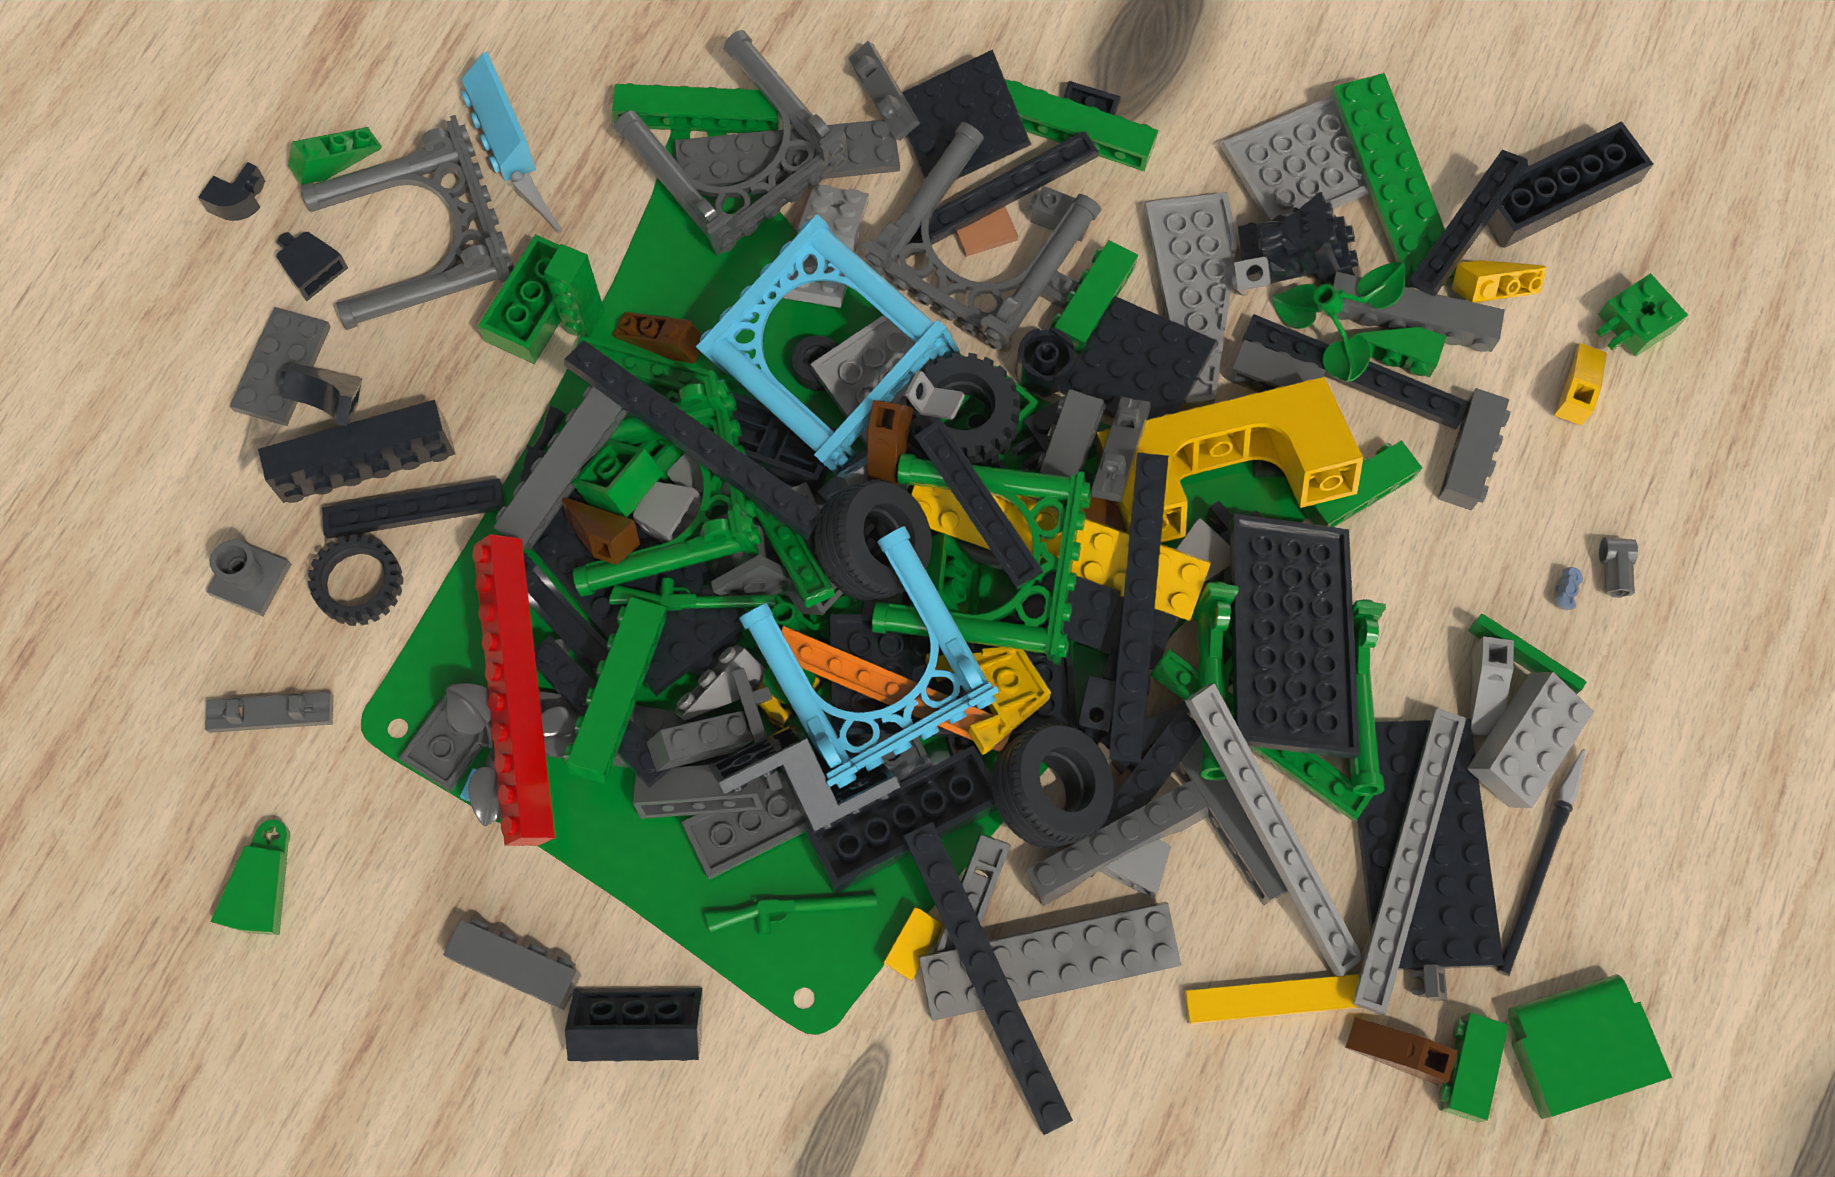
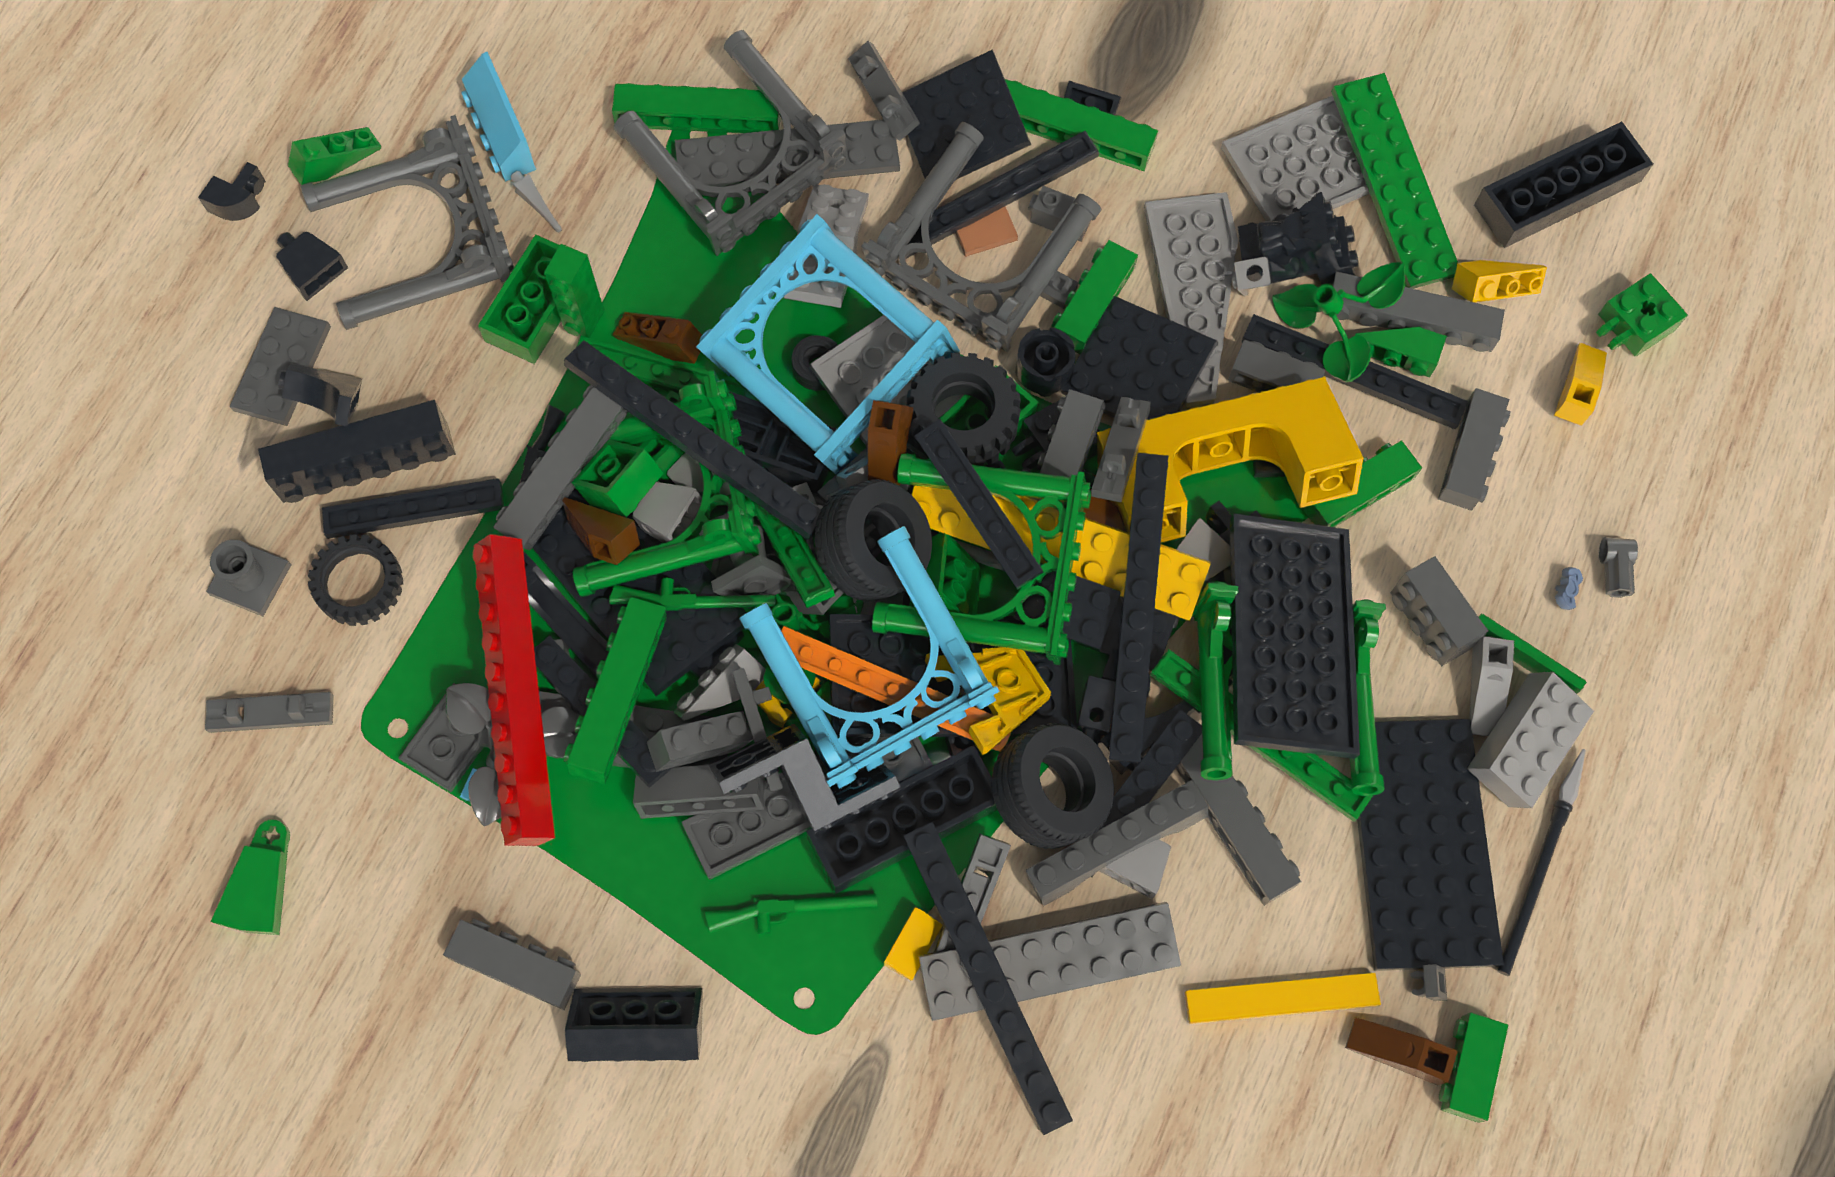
(934, 401): light grey bracket -> none
(1274, 829): light grey plate -> none
(1409, 862): light grey plate -> none
(1438, 611): none -> dark grey brick
(1468, 222): black plate -> none
(1585, 1046): green piece -> none

